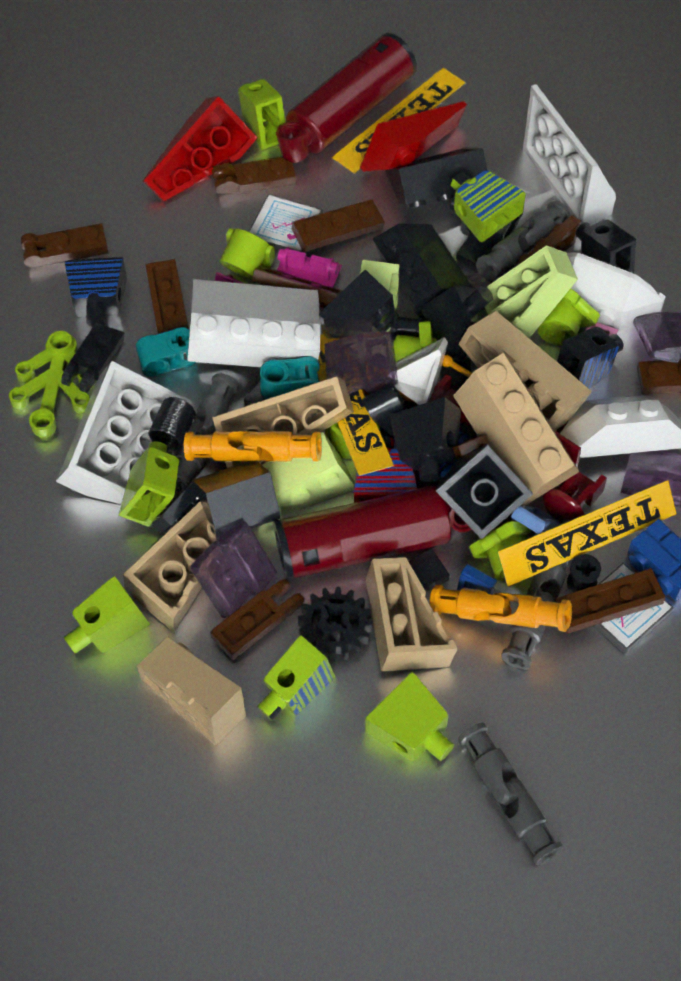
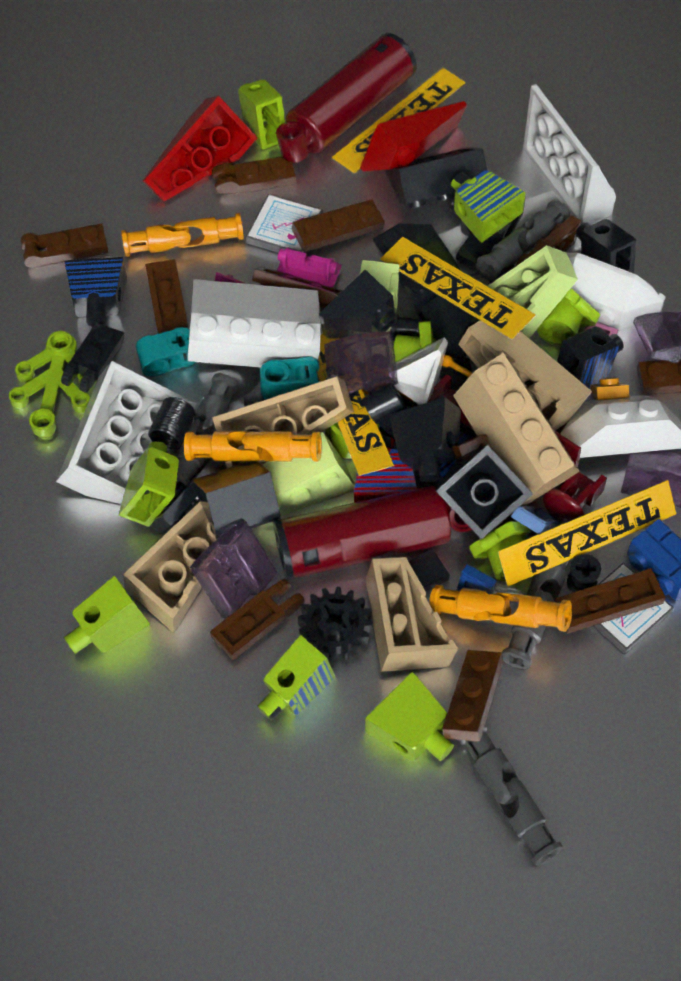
(166, 237): none -> light orange piece
(193, 689): tan wedge -> none
(246, 253): lime piece -> none
(458, 288): none -> yellow sticker
(473, 695): none -> reddish brown plate
(609, 389): none -> light orange plate

